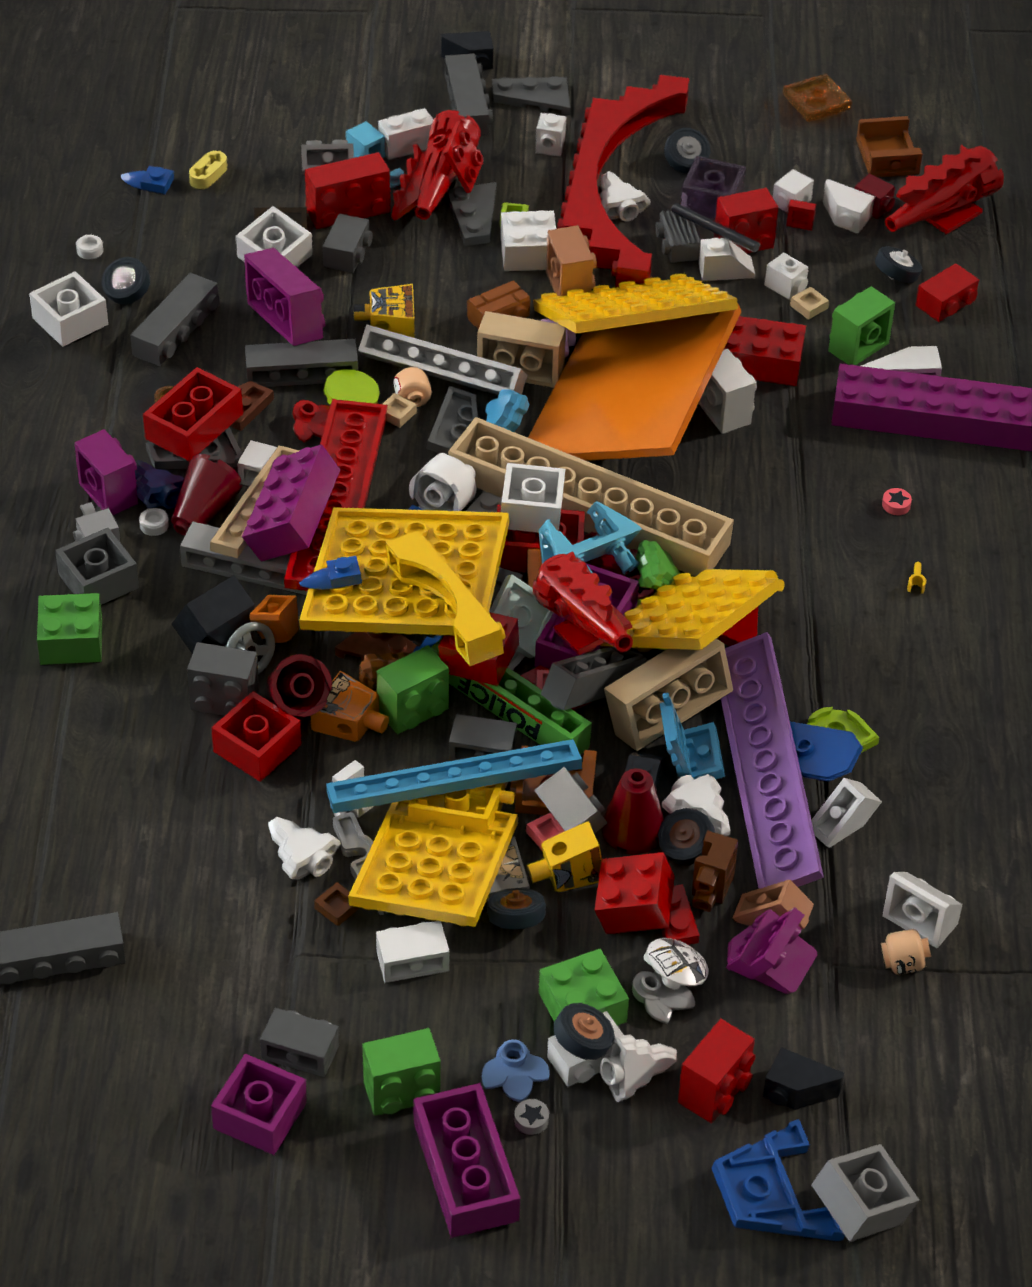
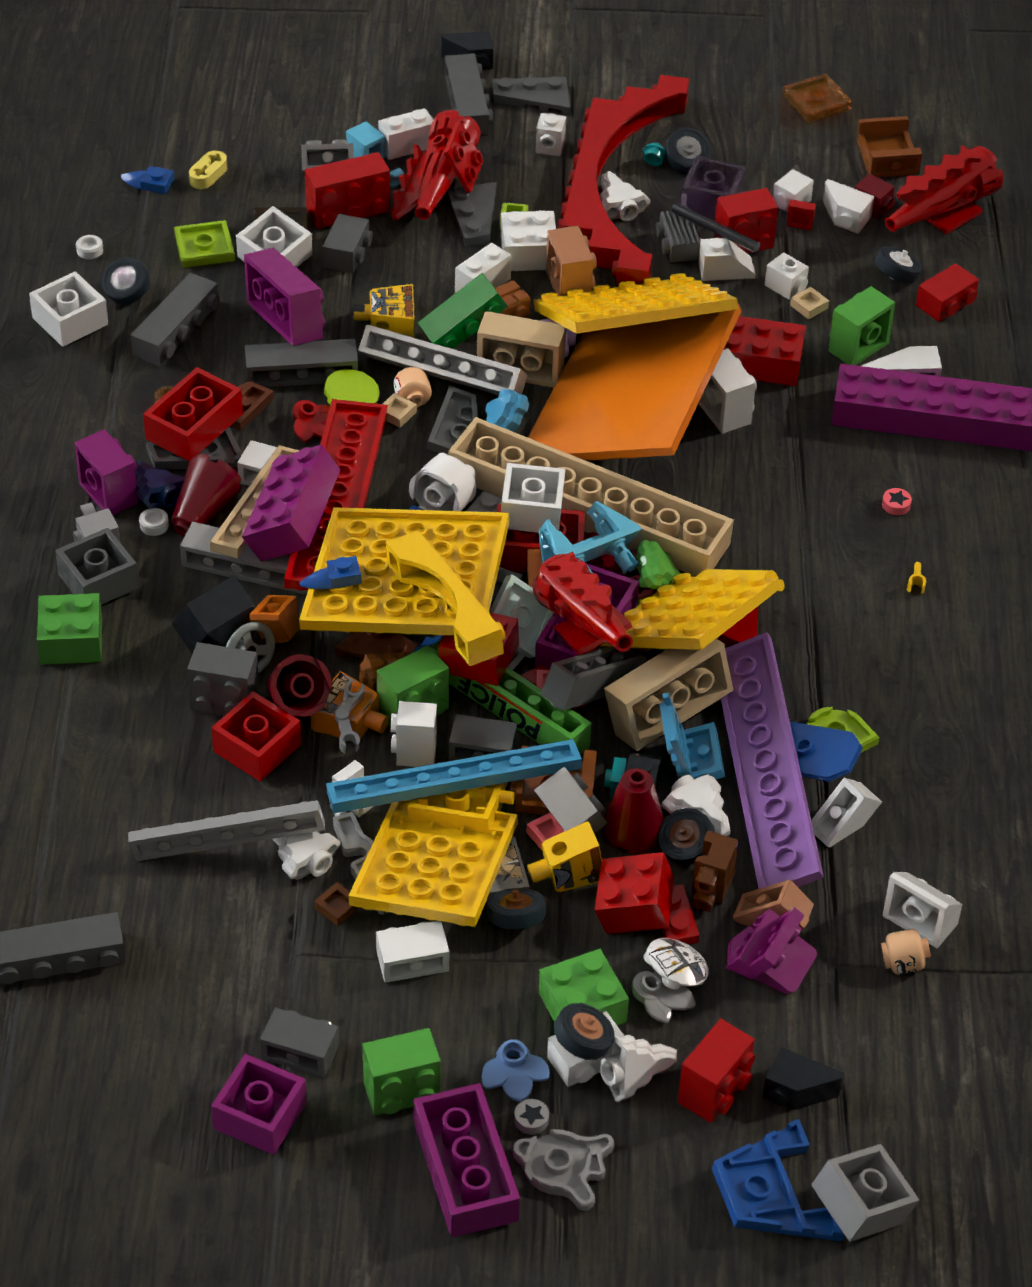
(204, 244): none -> lime tile
(226, 830): none -> light grey plate
(349, 701): none -> light grey piece
(415, 734): none -> white brick
(462, 313): none -> green brick
(490, 261): none -> white brick
(564, 1163): none -> light grey tile
(614, 775): none -> teal plate
(654, 154): none -> teal plate

